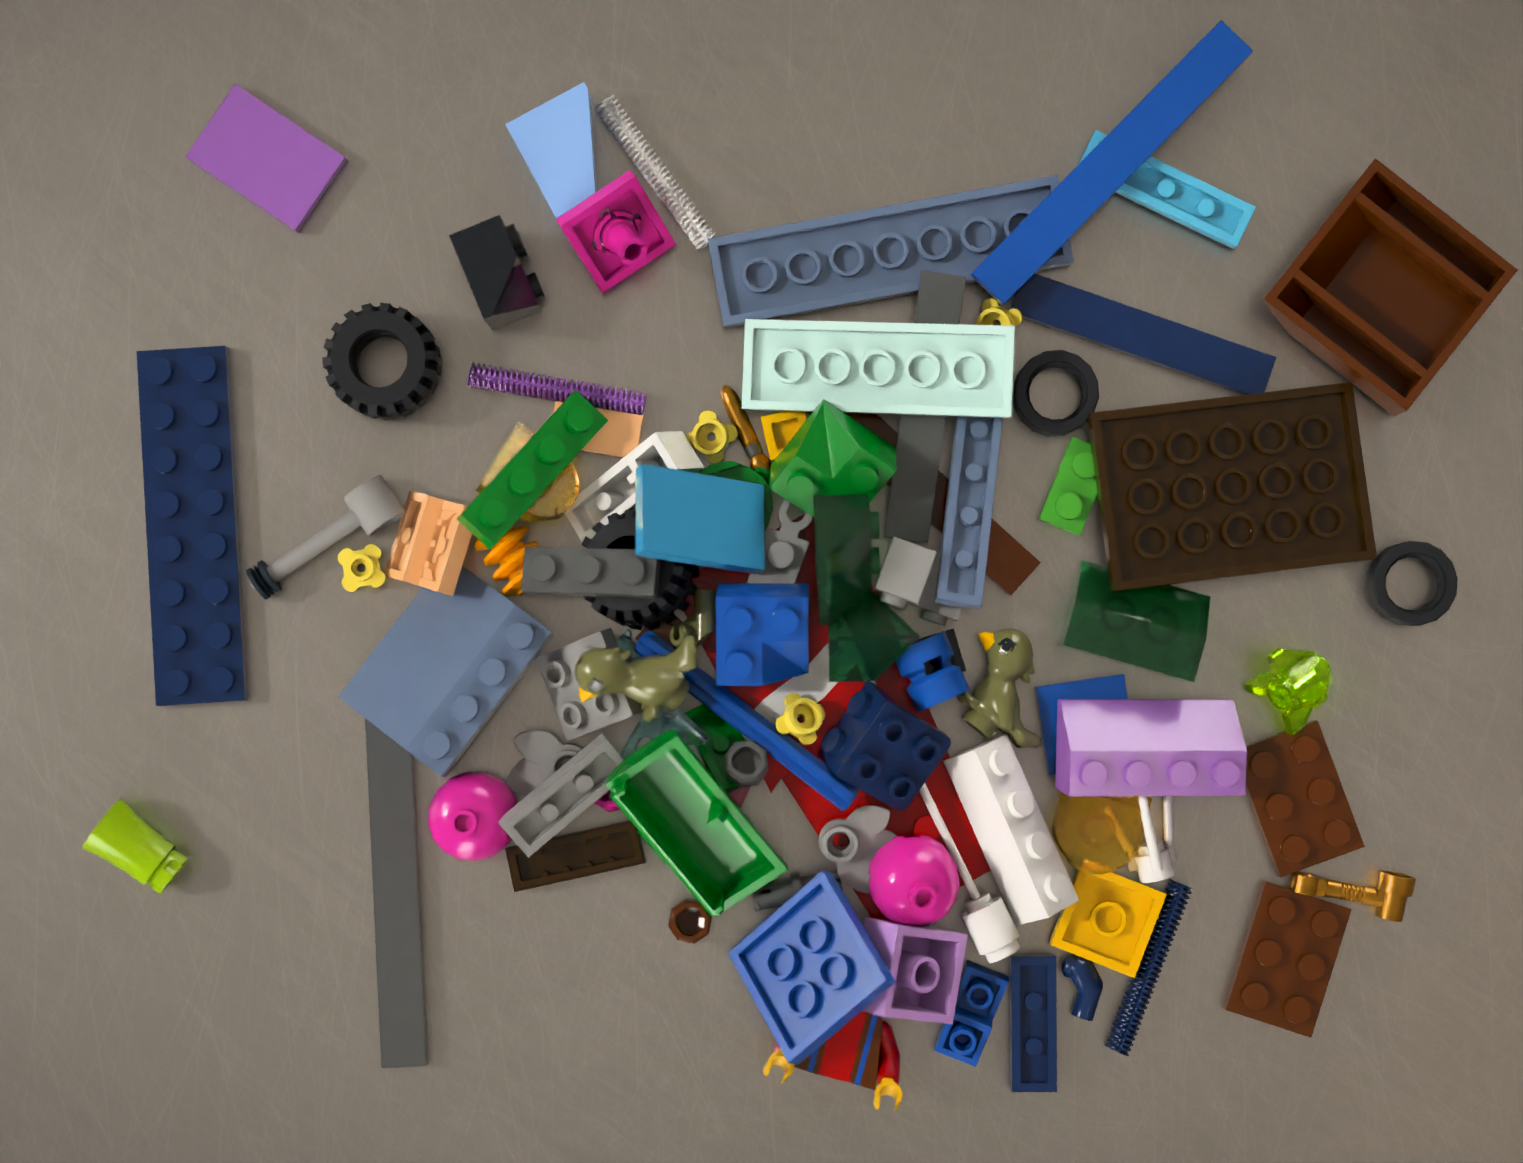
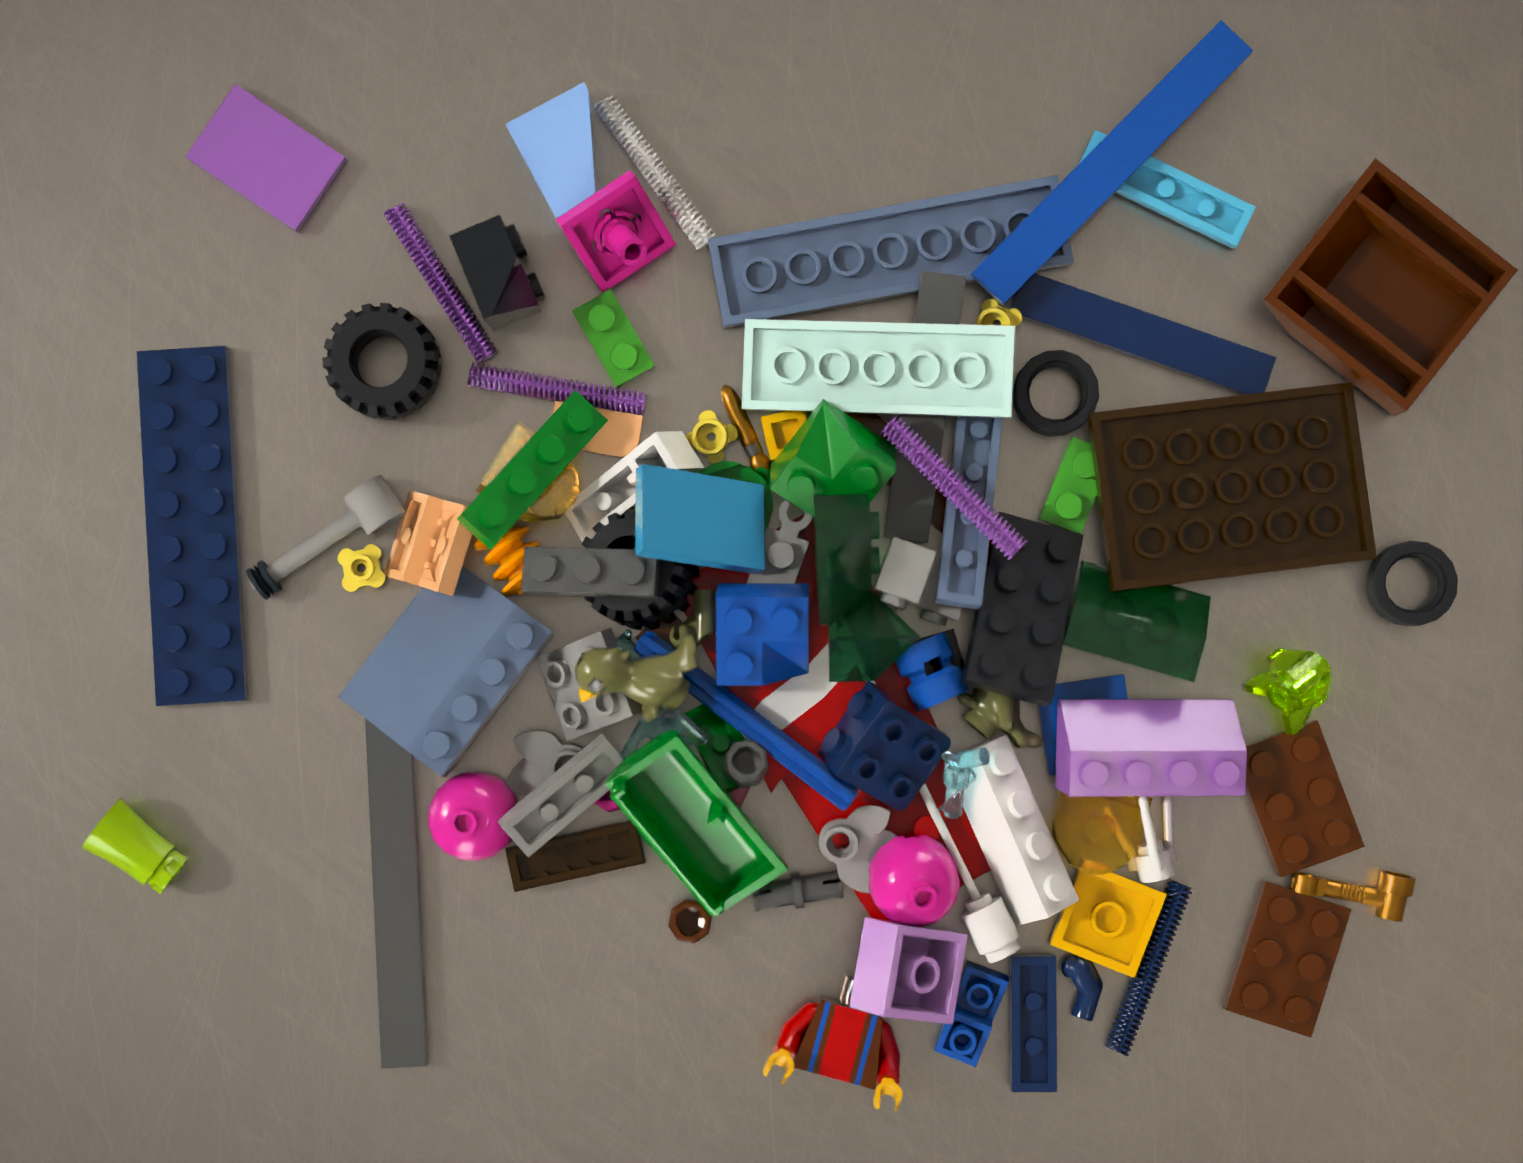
(440, 283): none -> medium lavender axle
(613, 338): none -> bright green plate
(809, 710): light yellow plate -> none
(811, 967): plate -> none
(953, 487): none -> medium lavender axle
(958, 777): none -> clear light blue piece
(1024, 613): none -> black plate

